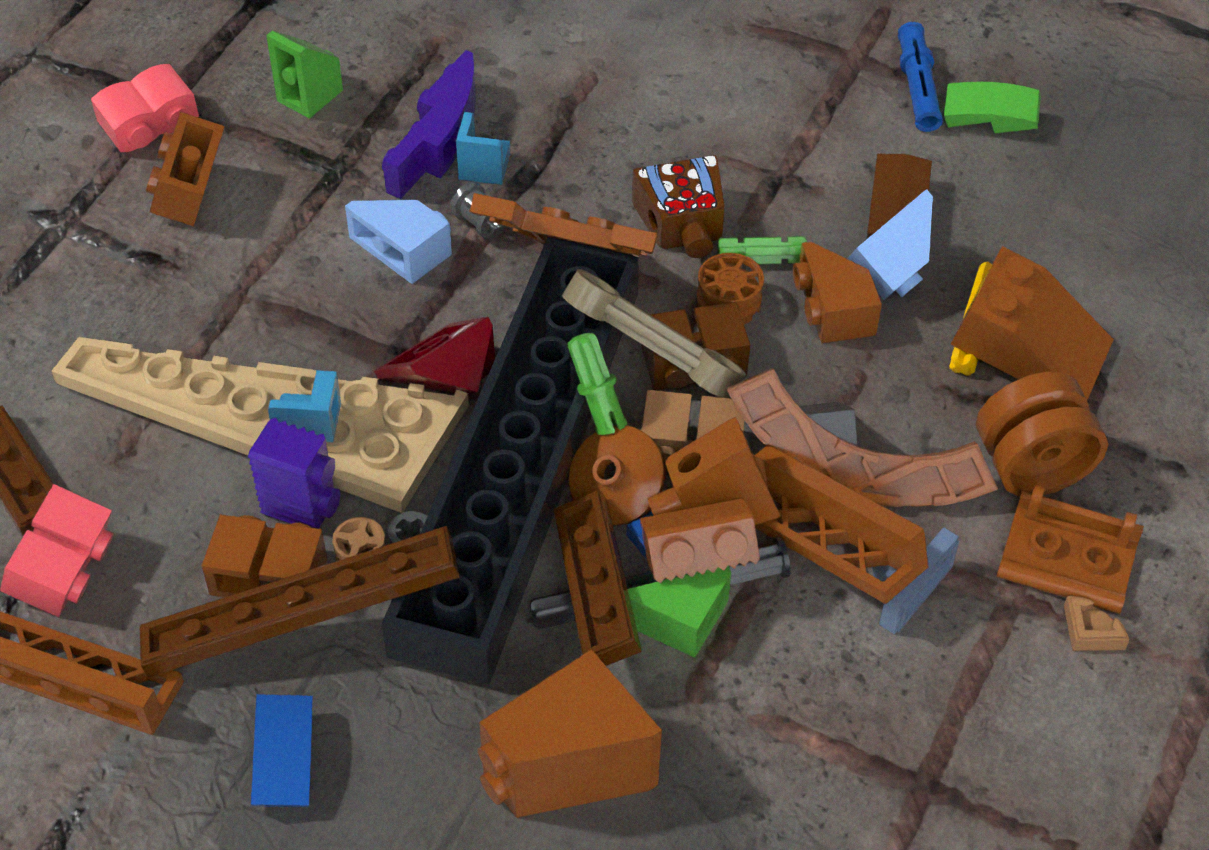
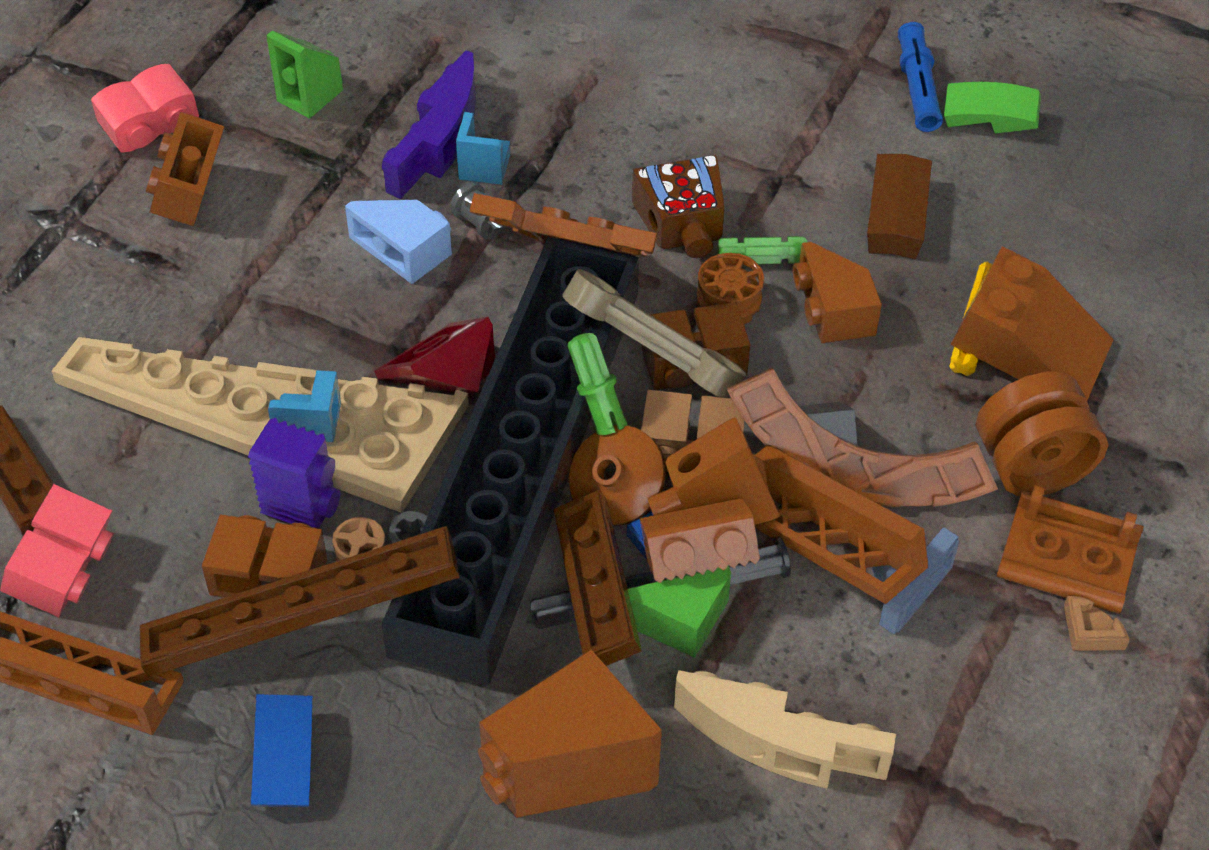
(756, 728): none -> tan slope
(898, 248): light blue slope -> none

